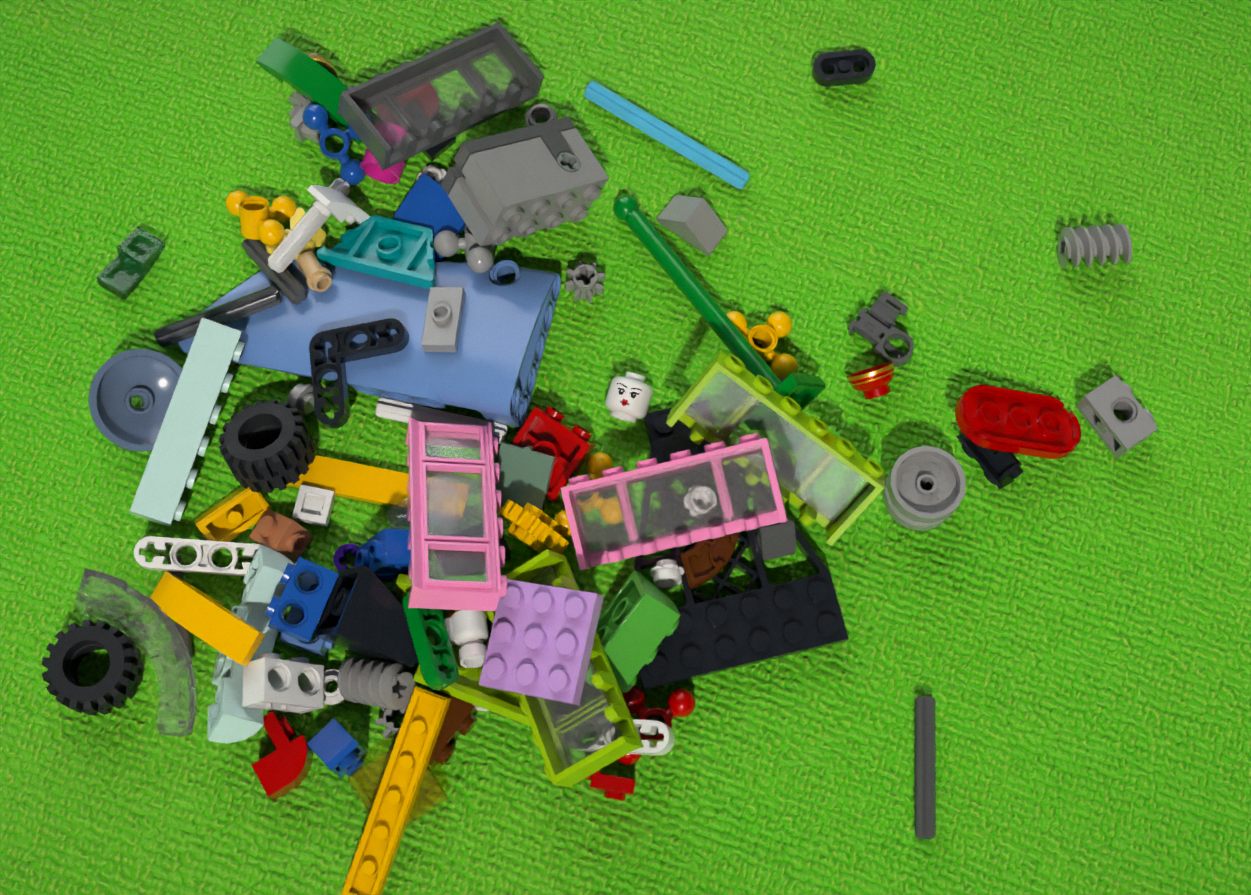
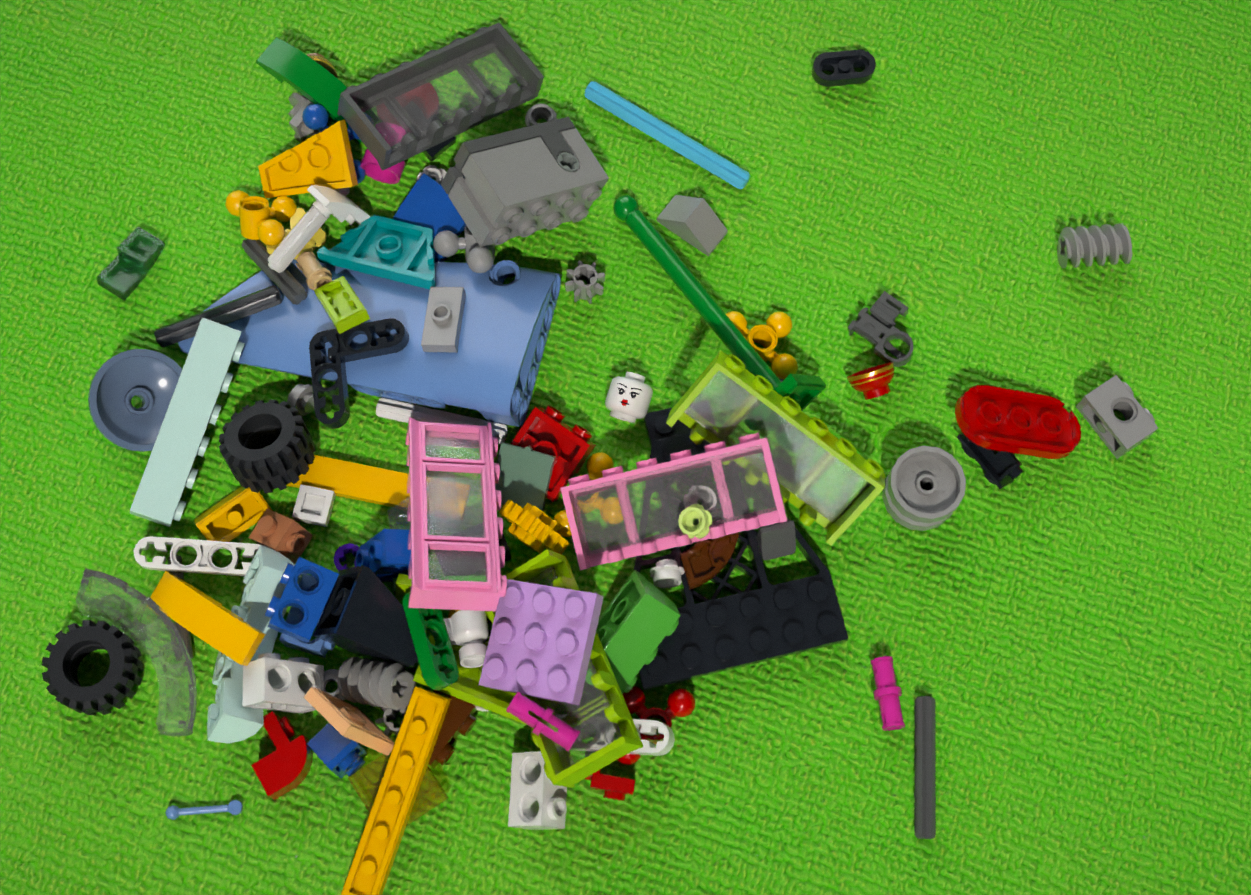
(234, 807): none -> medium blue hinge
(319, 160): none -> yellow wing
(341, 304): none -> lime plate
(349, 721): none -> light nougat tile
(521, 706): none -> dark pink pin
(533, 797): none -> white brick
(687, 517): none -> yellowish green plate
(887, 693): none -> dark pink pin

